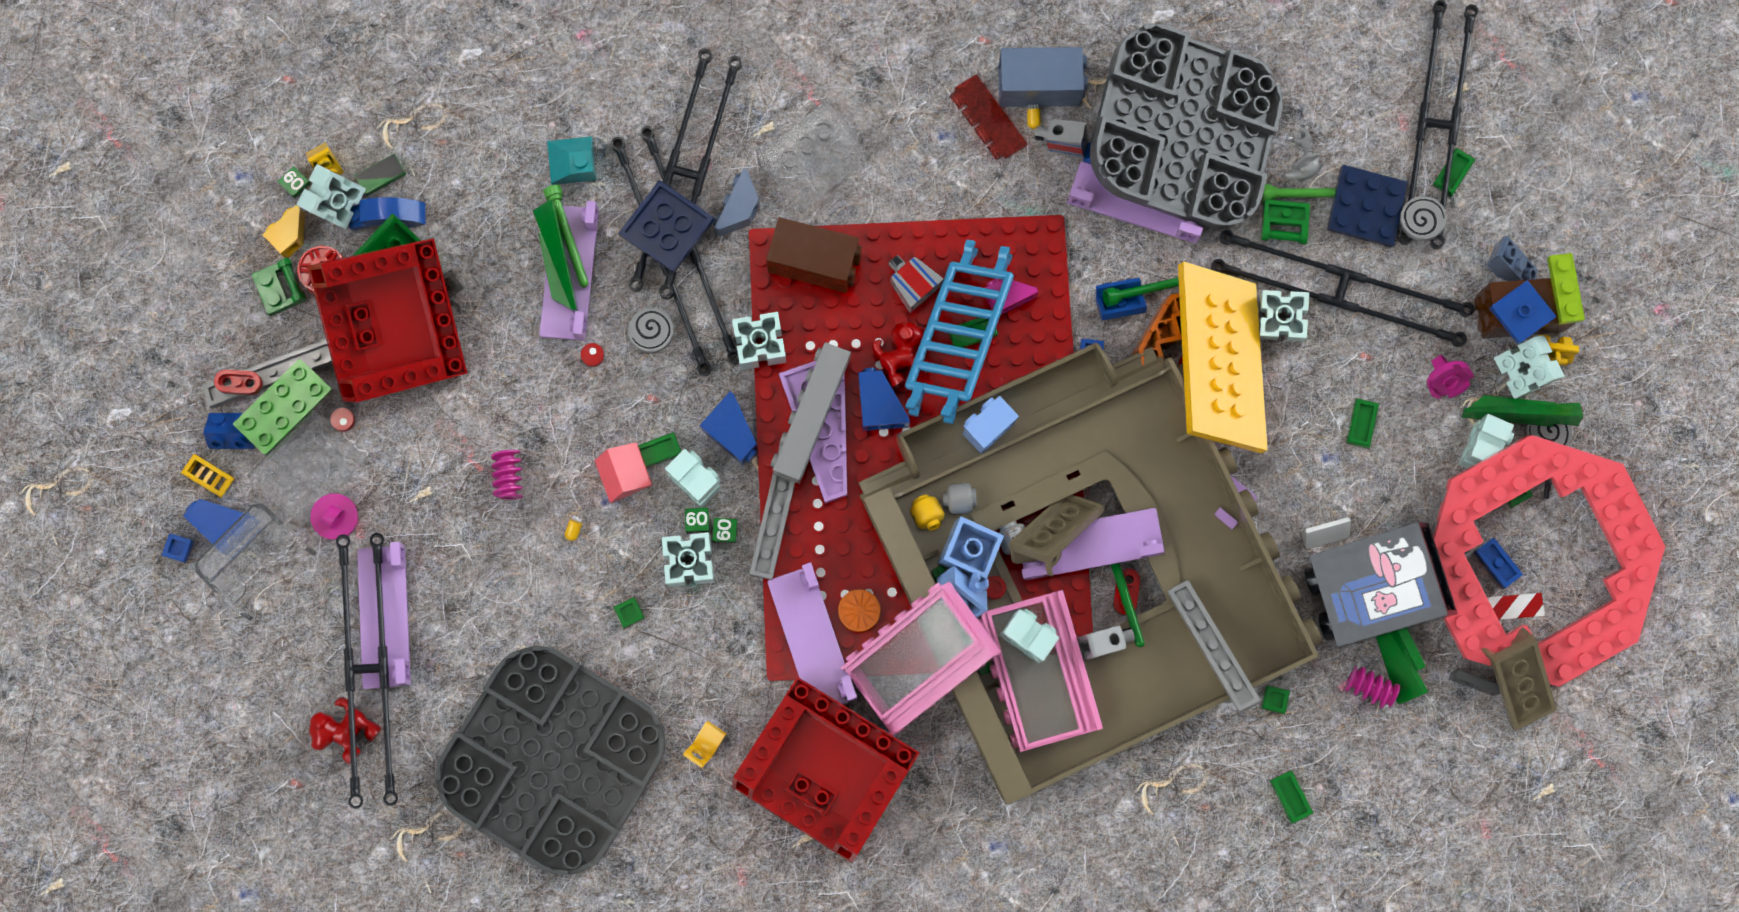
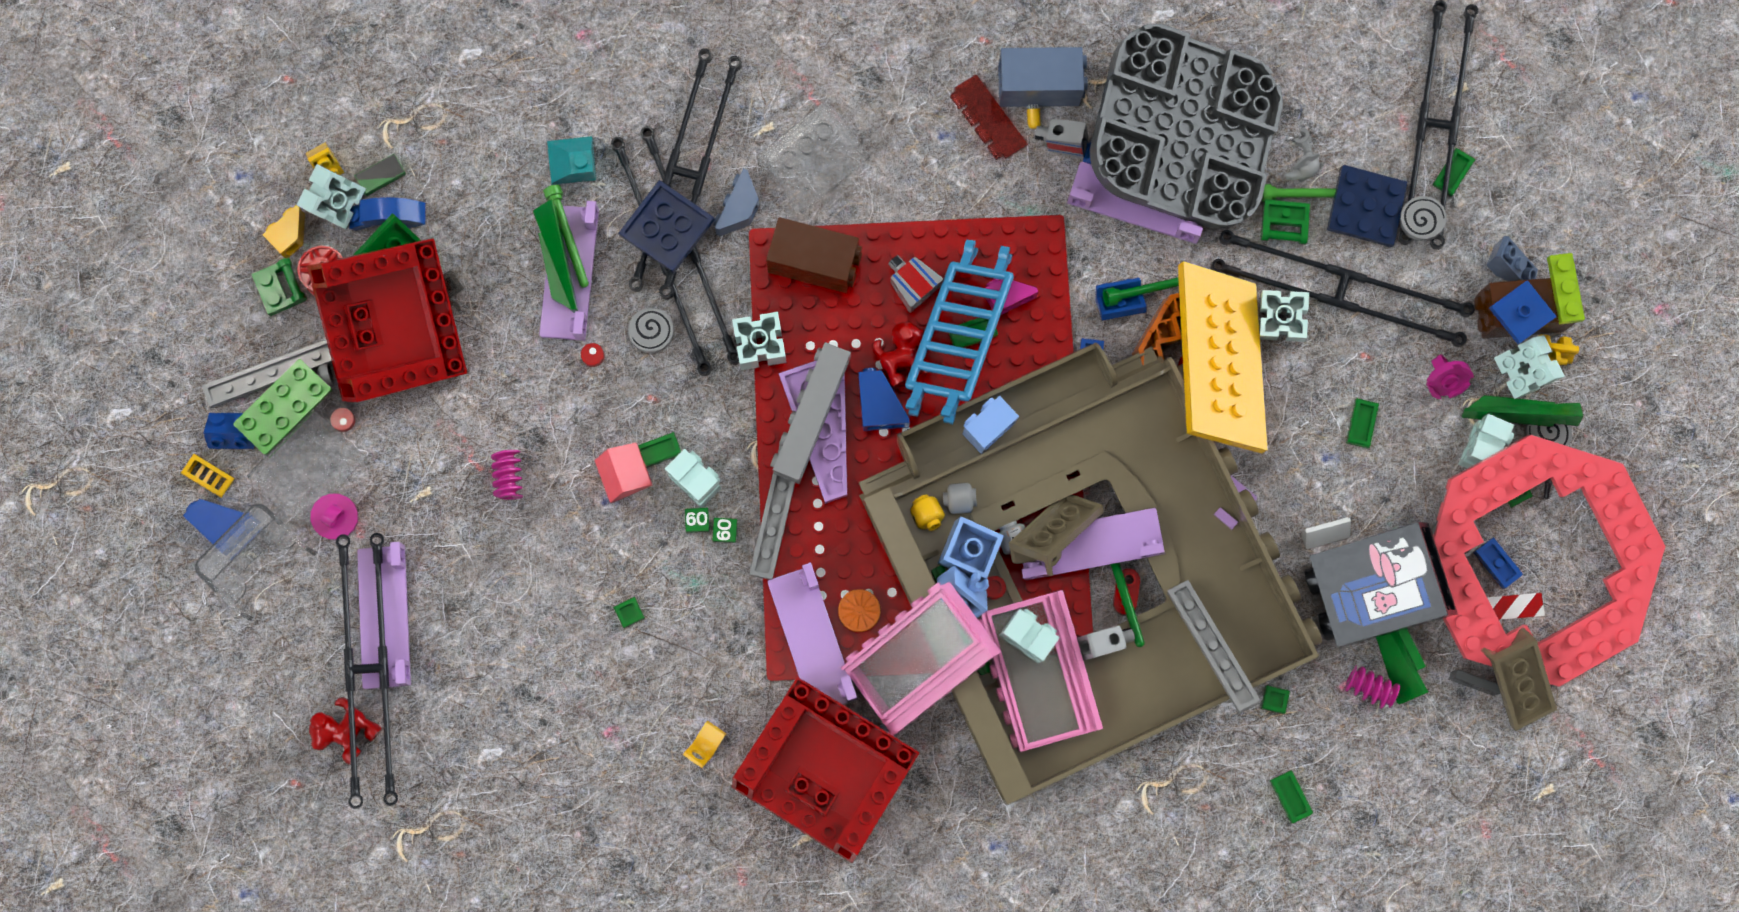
(177, 548): blue plate -> none
(239, 382): plate -> none
(294, 182): green tile -> none
(326, 374): none -> light grey tile
(550, 760): dark grey plate -> none
(573, 529): yellow piece -> none
(676, 551): light aqua brick -> none
(730, 430): blue slope -> none

